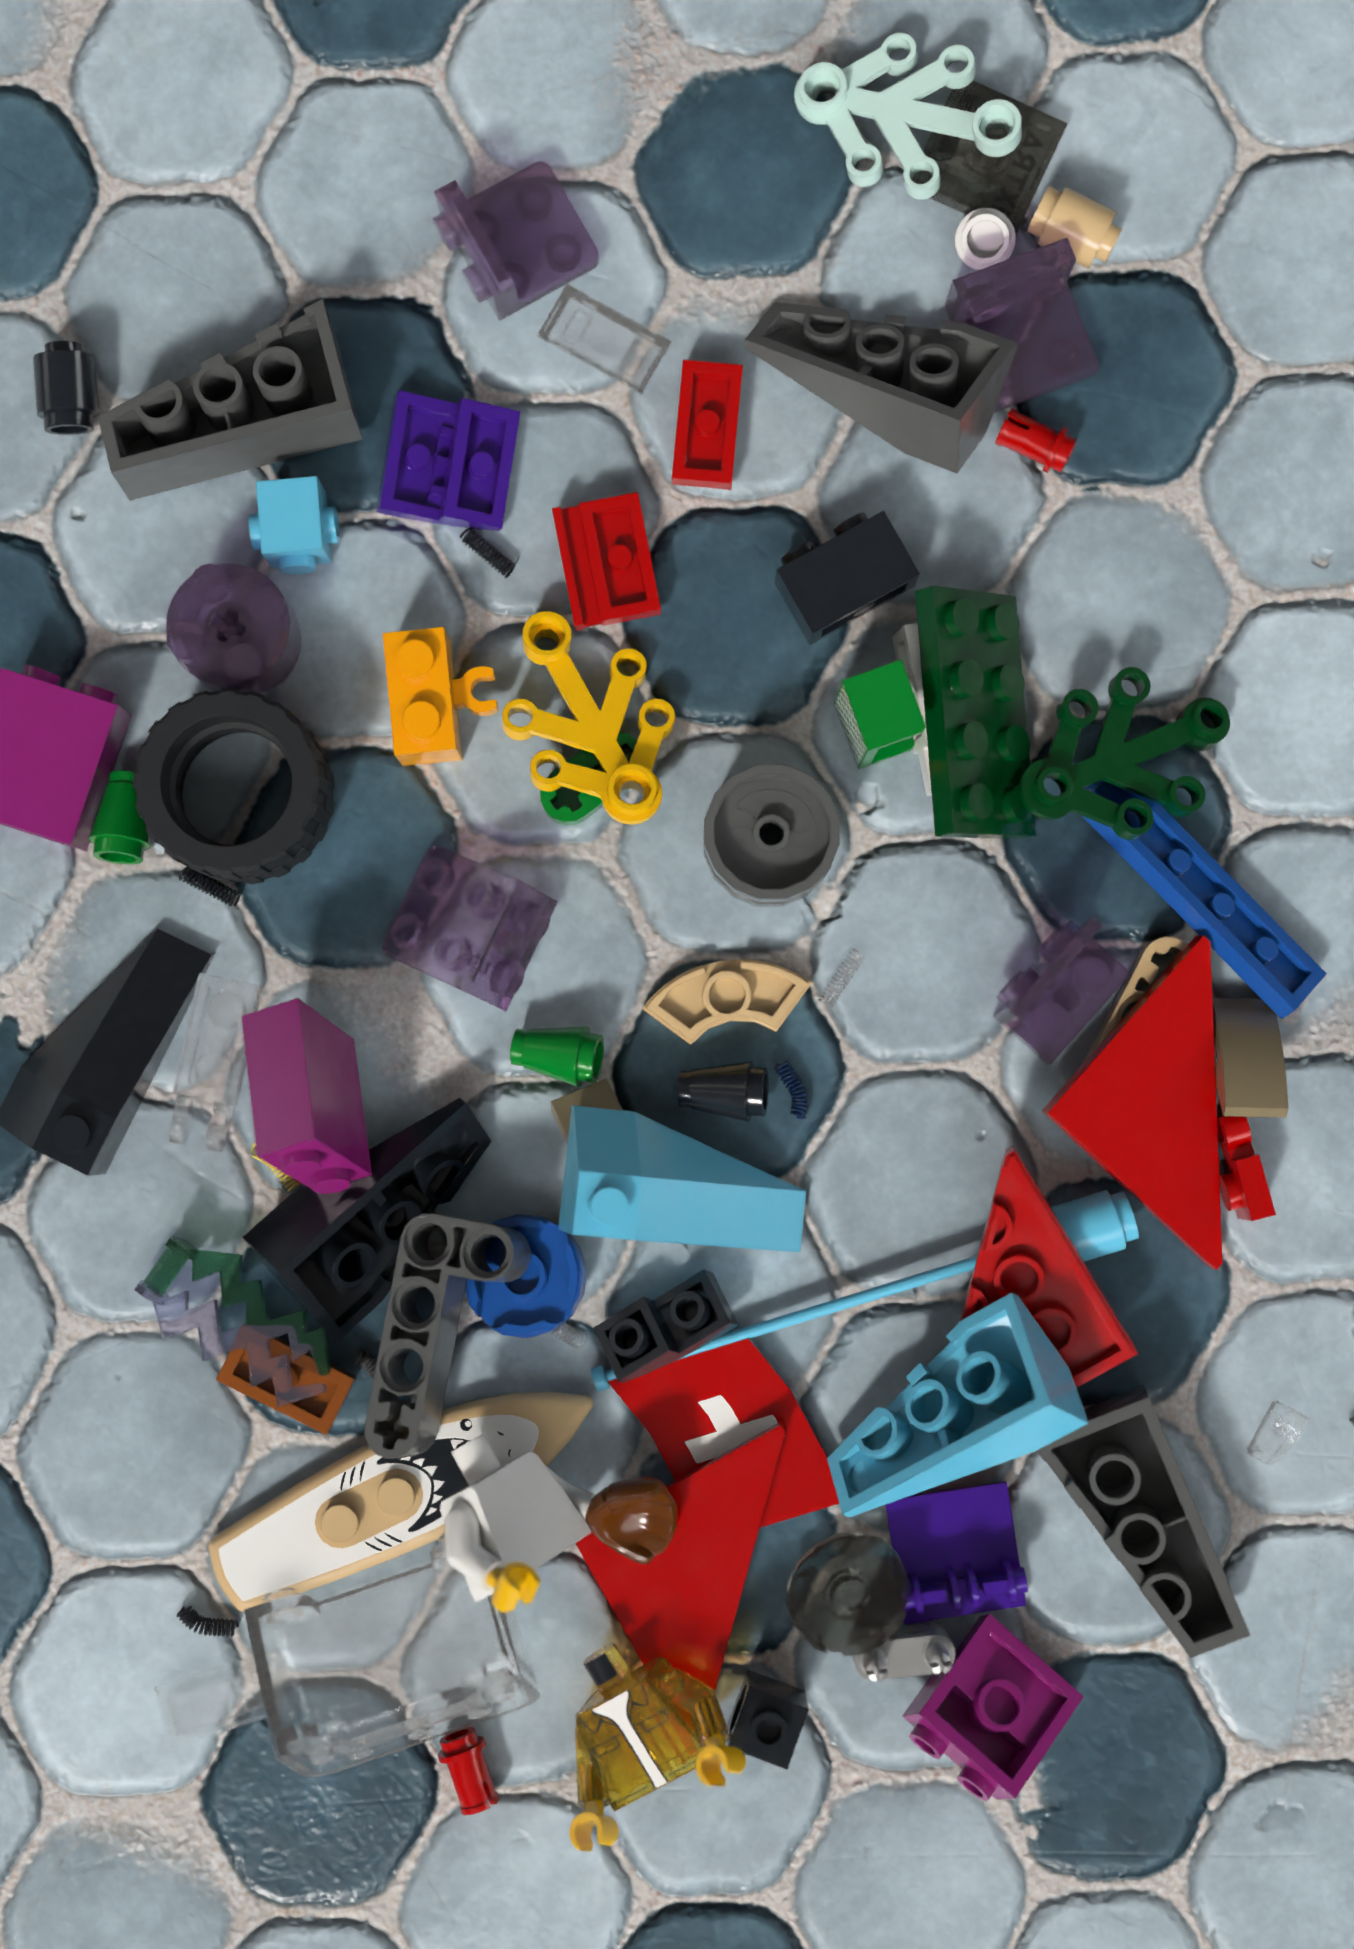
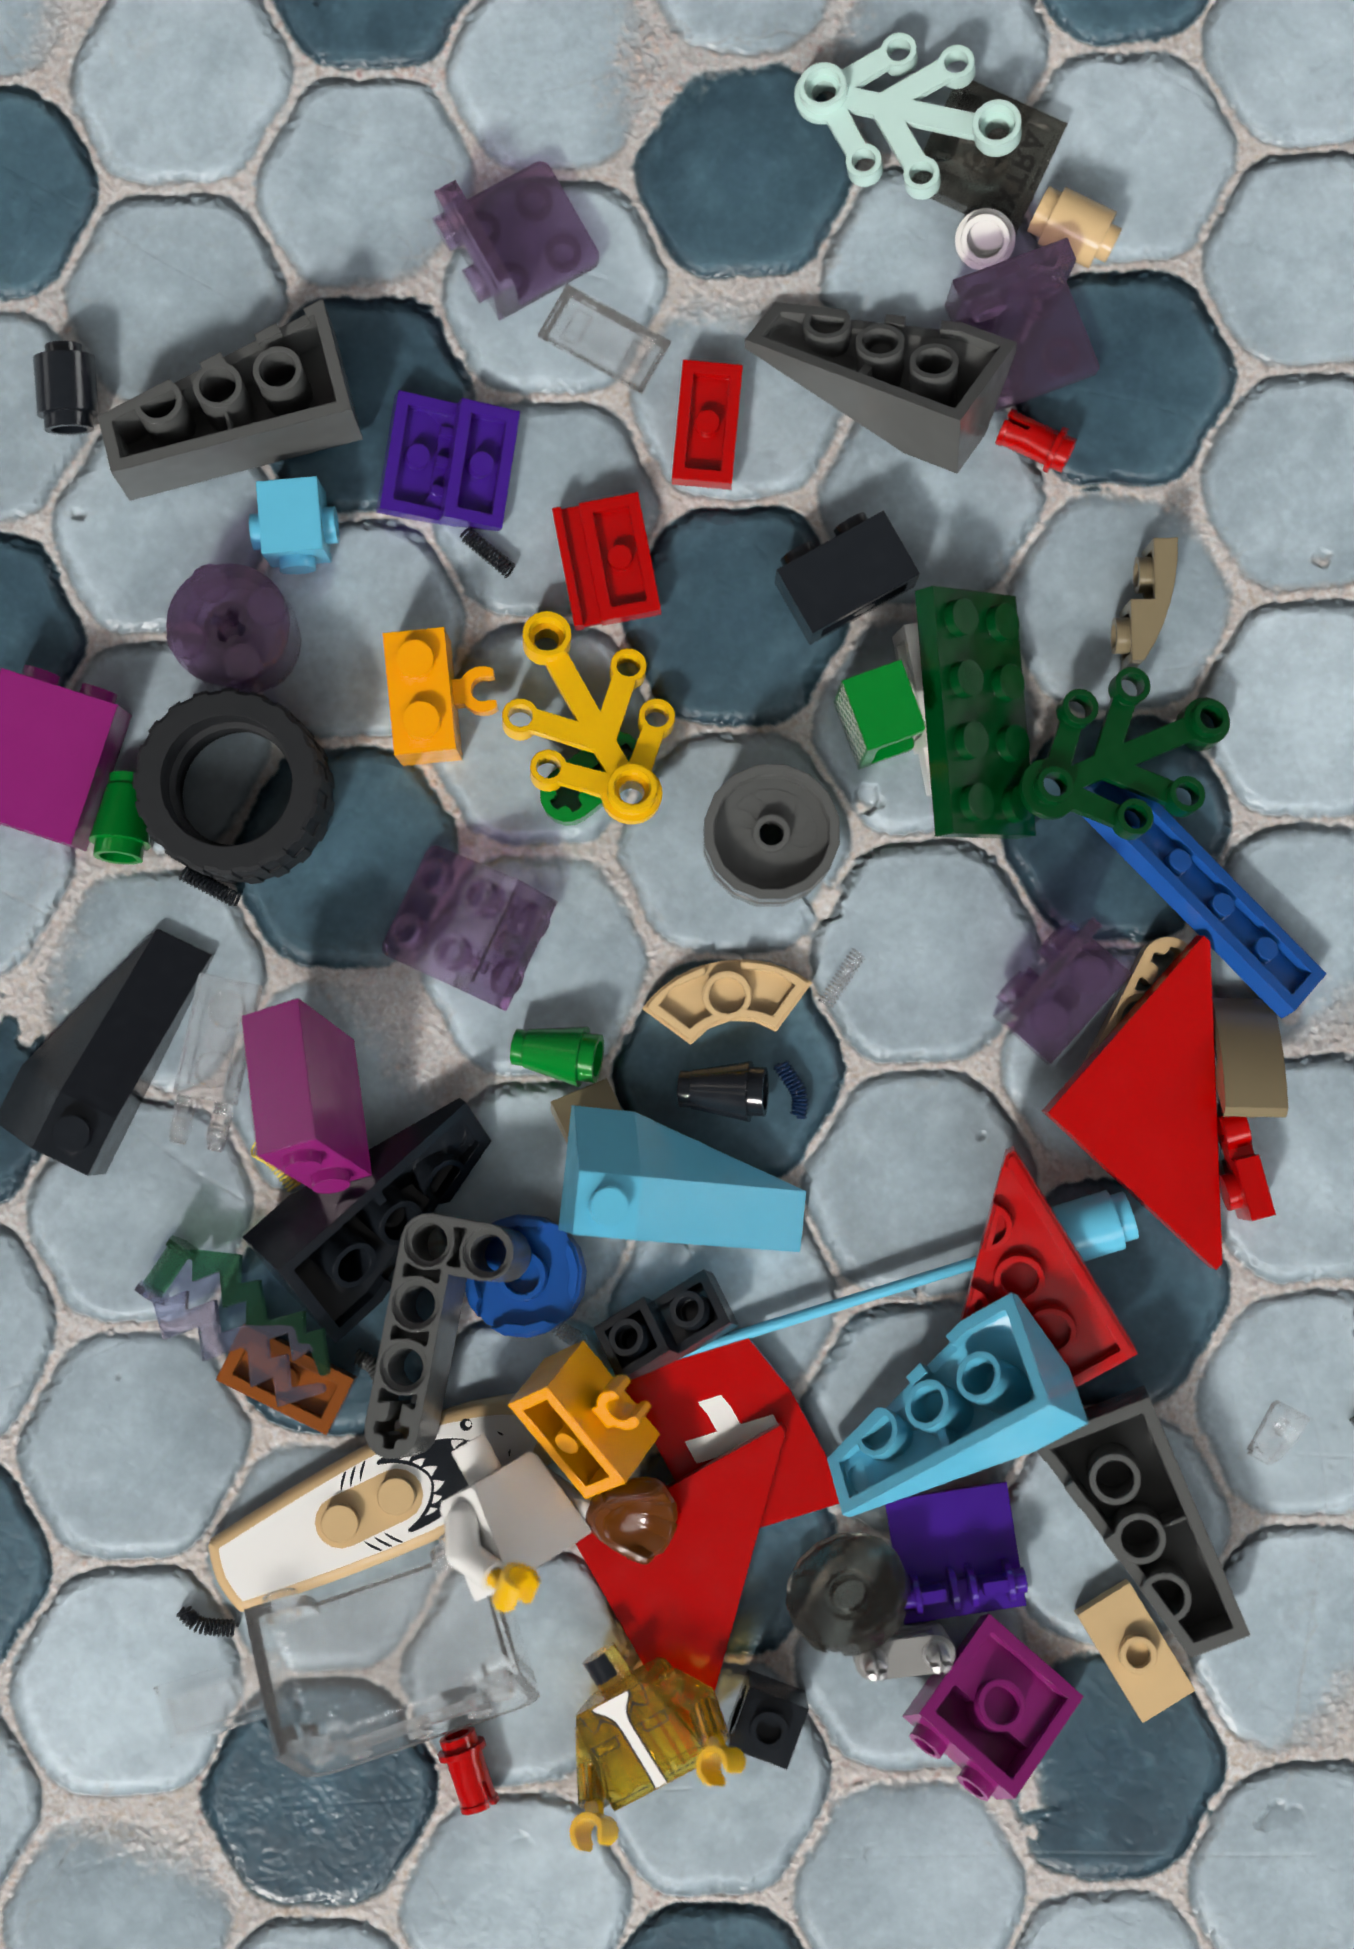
(585, 1419): none -> light orange brick
(1134, 1650): none -> tan plate
(1143, 619): none -> dark tan slope

